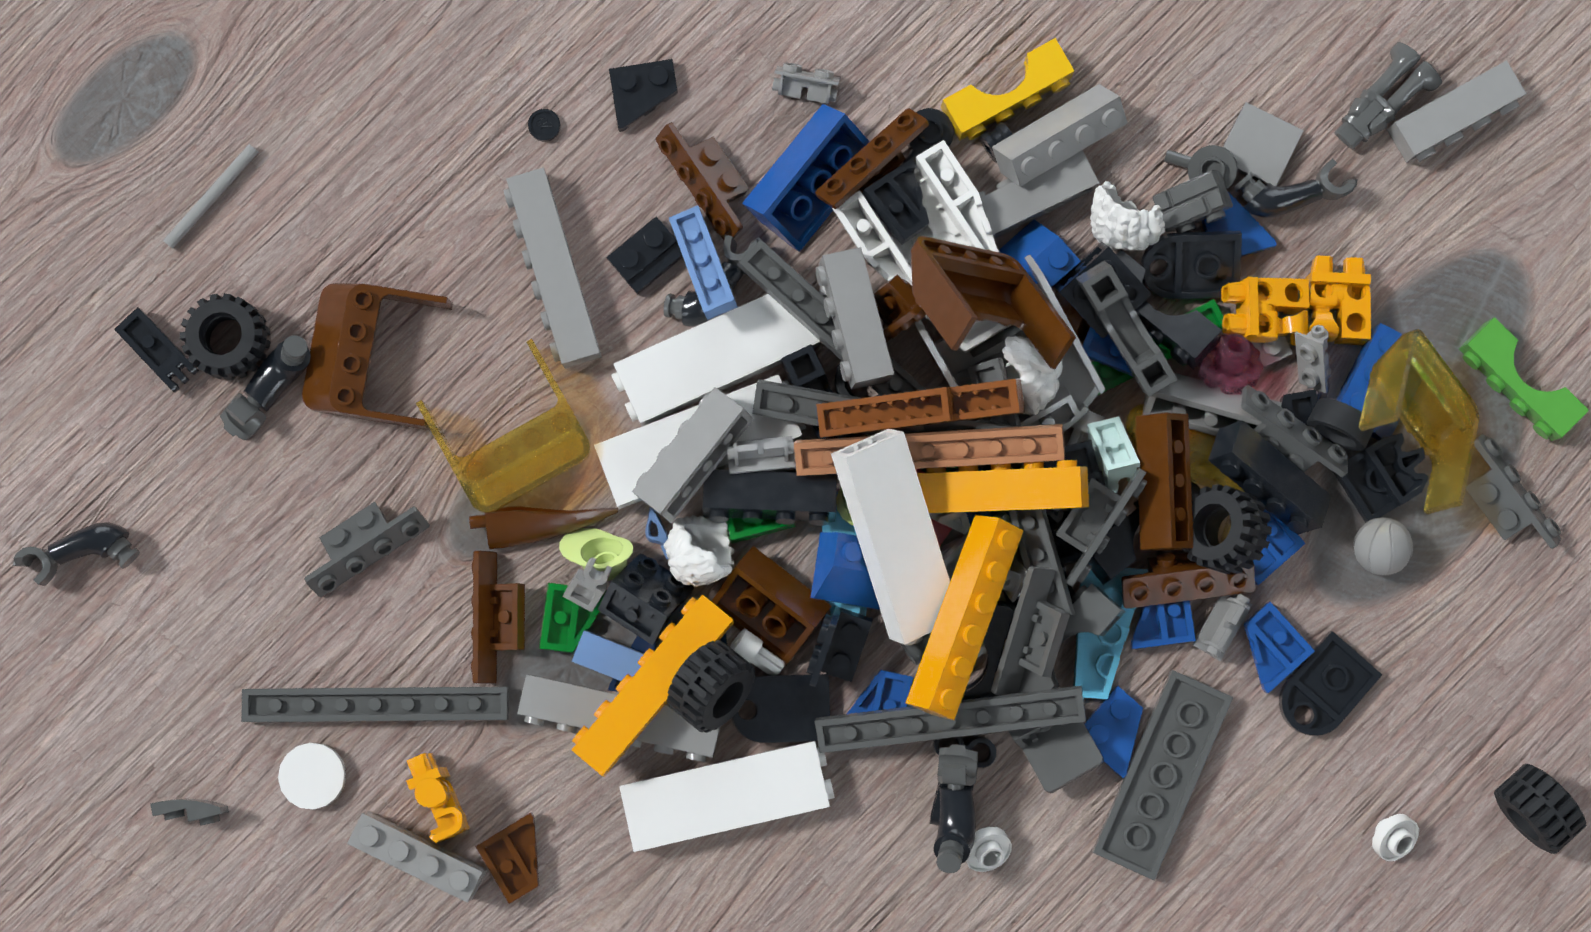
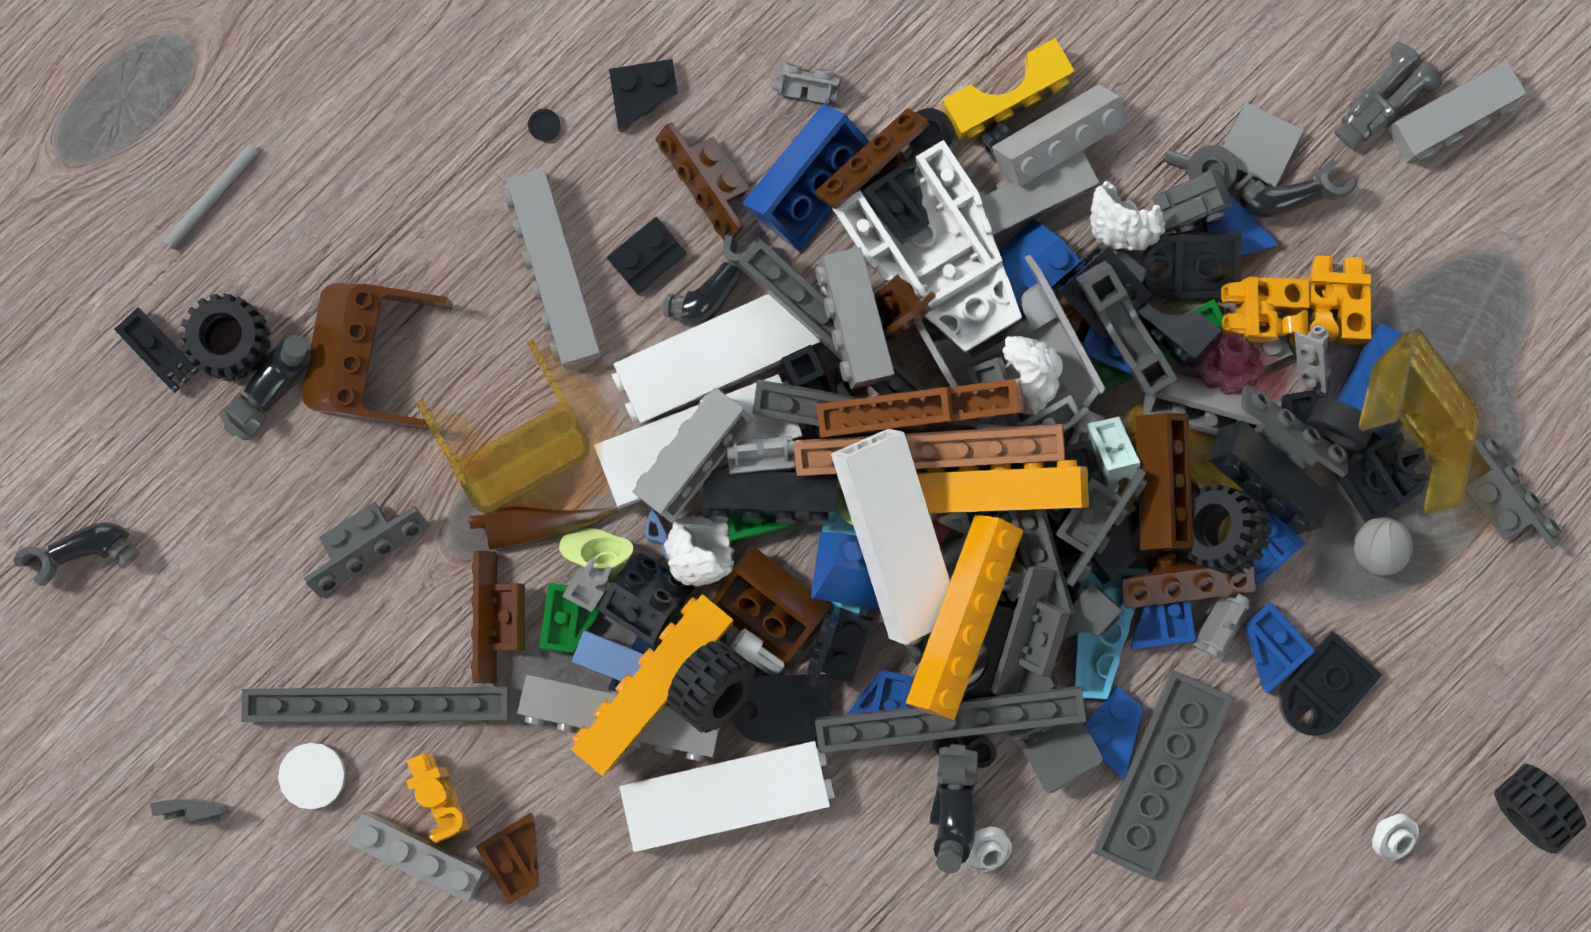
(703, 262): medium blue plate -> none
(970, 284): reddish brown windscreen -> none
(1492, 353): bright green arch -> none

